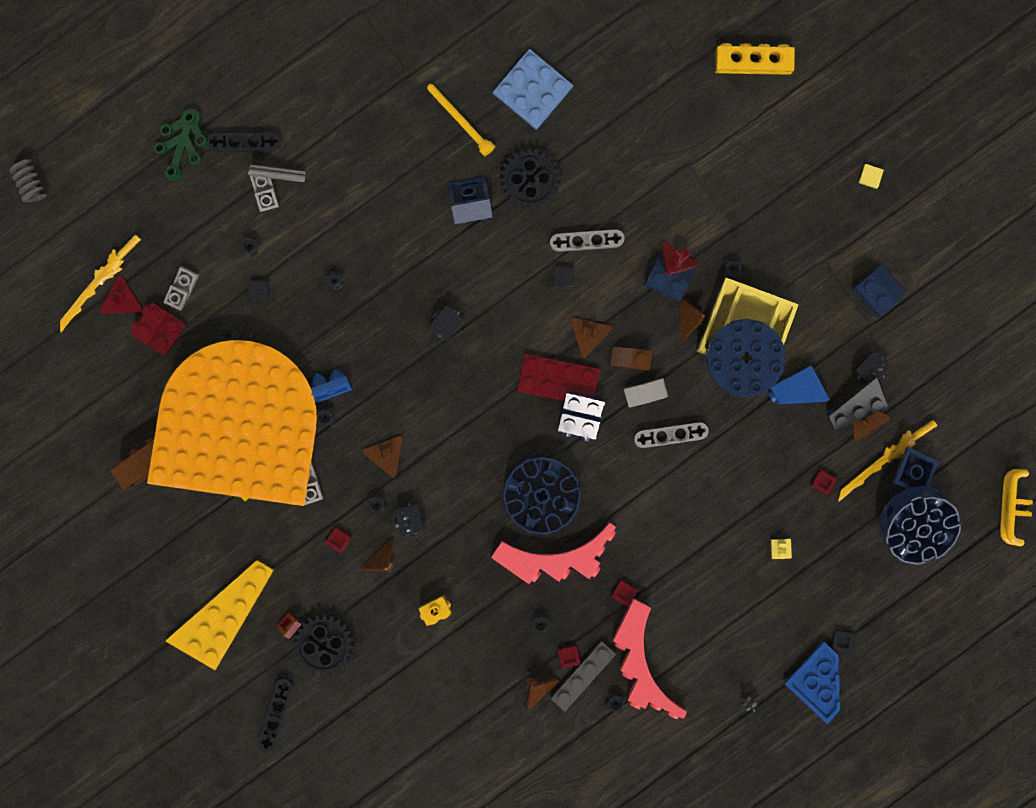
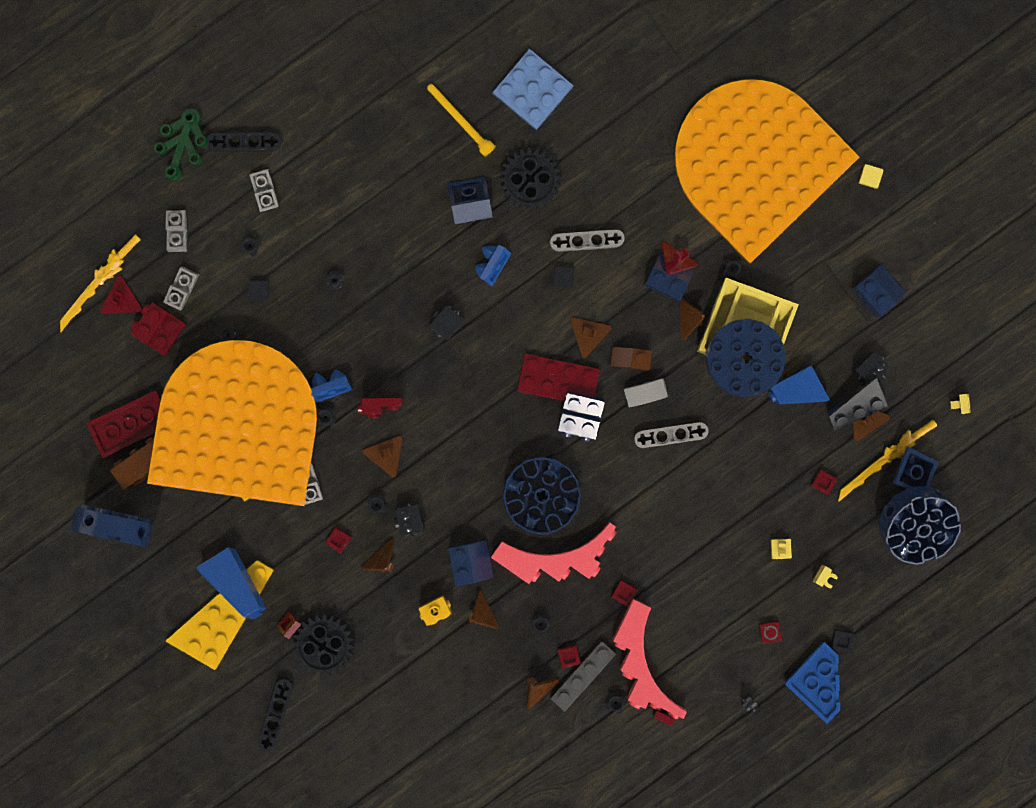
(26, 182): dark grey piece -> none
(112, 525): none -> dark blue brick
(126, 424): none -> dark red plate
(176, 231): none -> light grey slope
(233, 582): none -> blue slope
(276, 173): dark grey axle -> none
(375, 406): none -> dark red plate
(470, 563): none -> dark blue slope
(482, 613): none -> reddish brown piece
(497, 259): none -> blue tile
(663, 717): none -> dark red tile
(725, 64): yellow brick -> none
(756, 161): none -> light orange plate
(770, 632): none -> dark red tile
(823, 575): none -> light yellow tile
(964, 404): none -> light yellow tile
(1009, 503): yellow piece -> none

